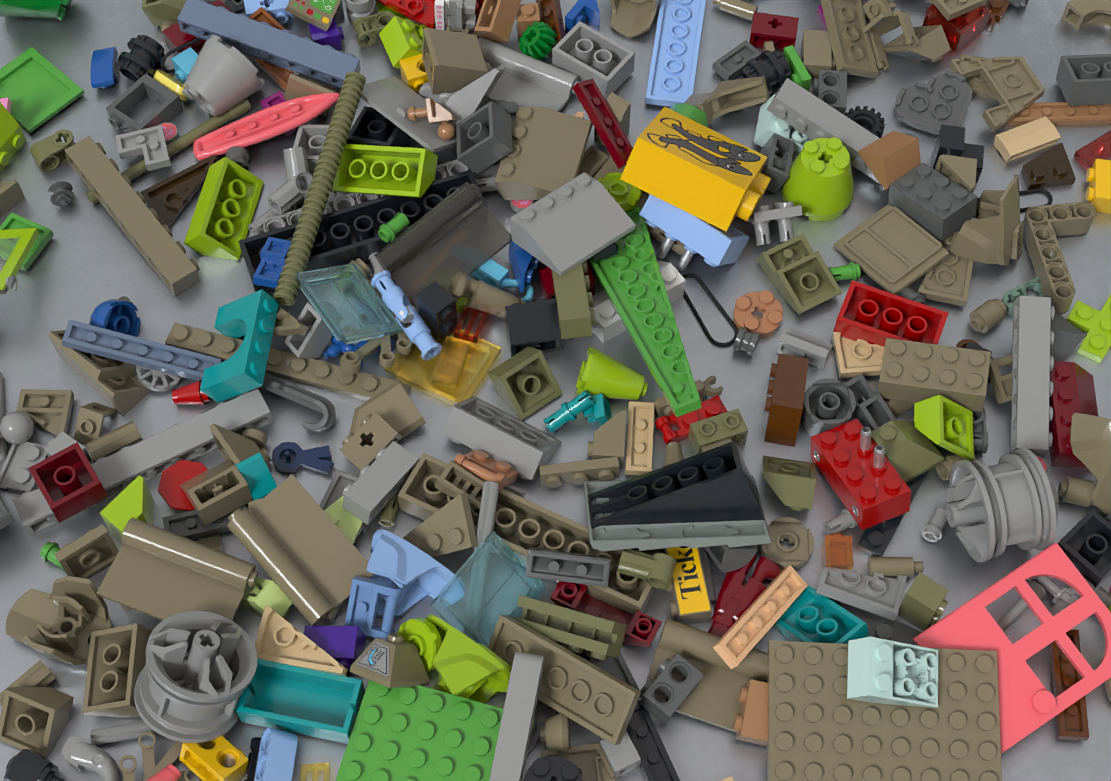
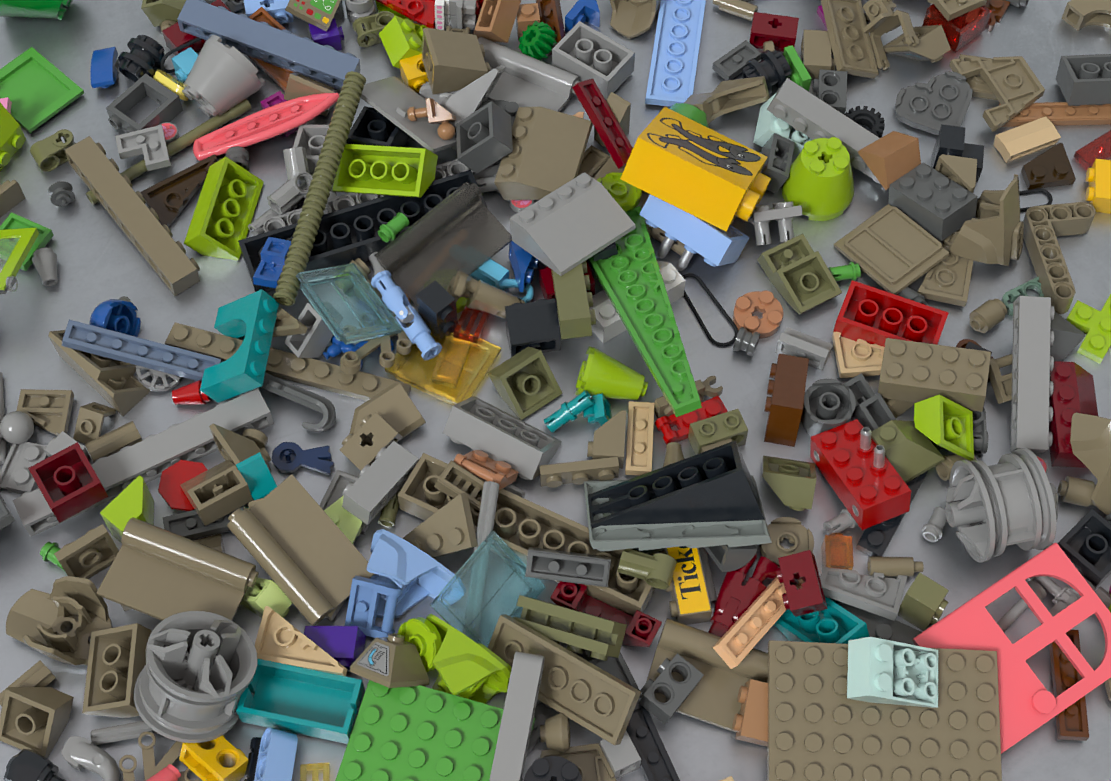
(46, 265): none -> light grey cone
(811, 595): none -> dark red brick

